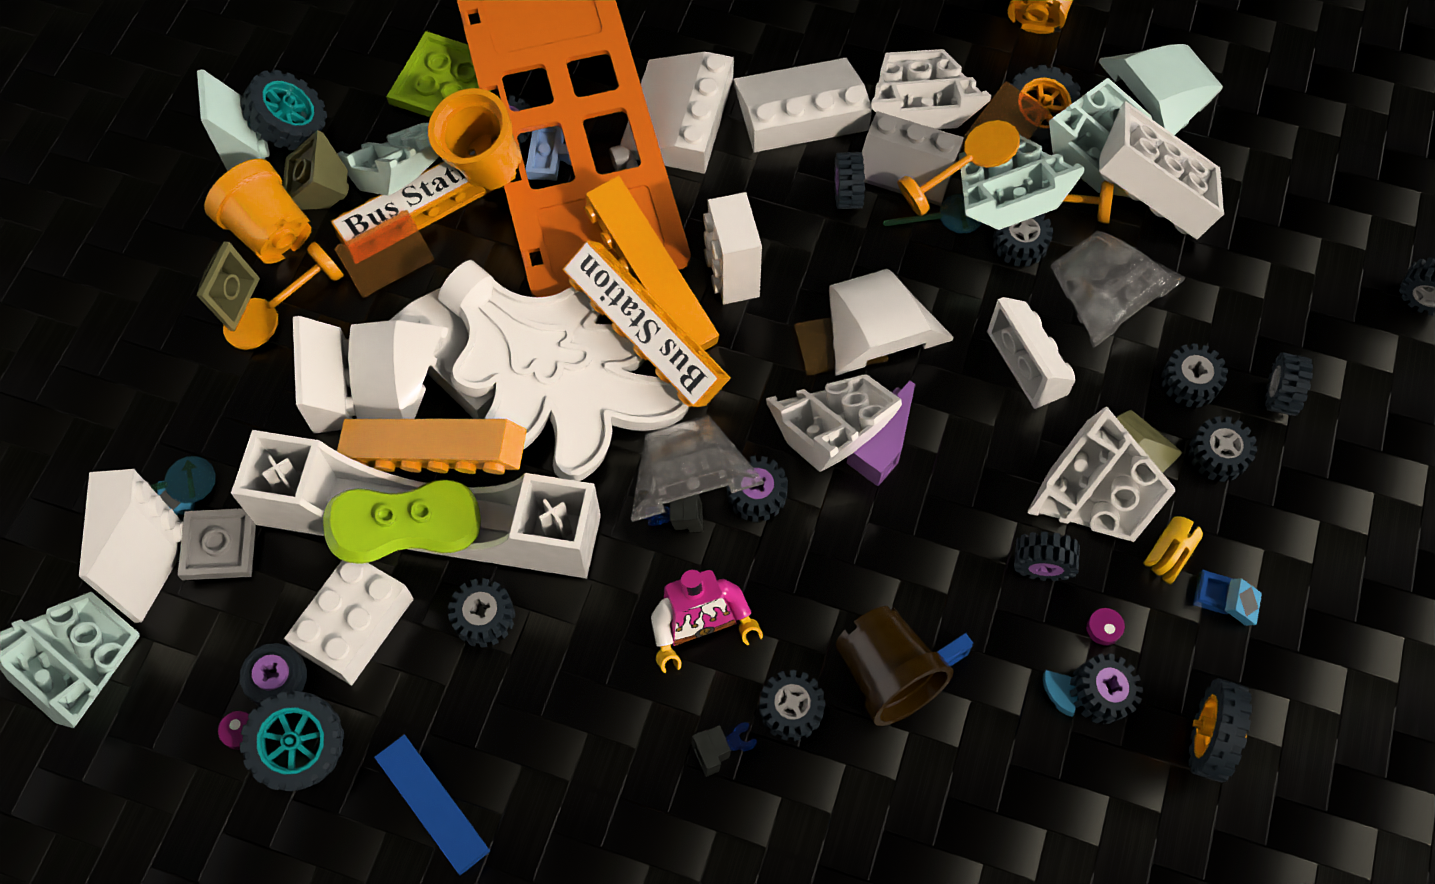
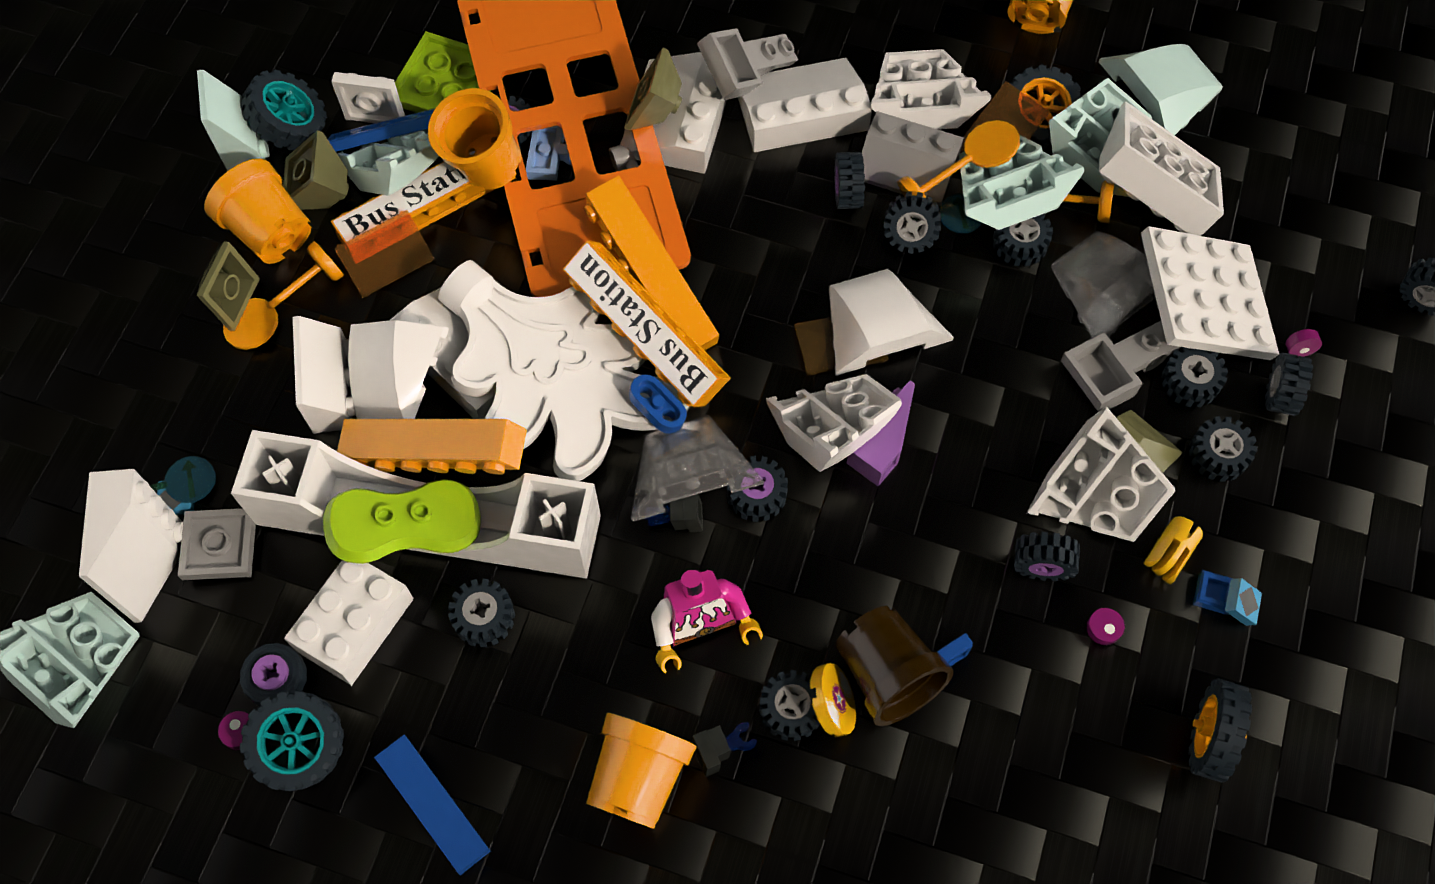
(367, 97): none -> white plate
(380, 130): none -> blue tile
(637, 769): none -> light orange piece
(655, 94): none -> olive slope
(659, 404): none -> blue plate
(733, 248): white brick -> none
(740, 64): none -> light grey plate
(834, 700): none -> yellow tile
(913, 233): none -> black wheel
(1030, 352): white slope -> none
(1058, 690): dark azure tile -> none
(1094, 695): black wheel -> none
(1109, 370): none -> light grey plate
(1209, 294): none -> white plate
(1304, 342): none -> magenta tile

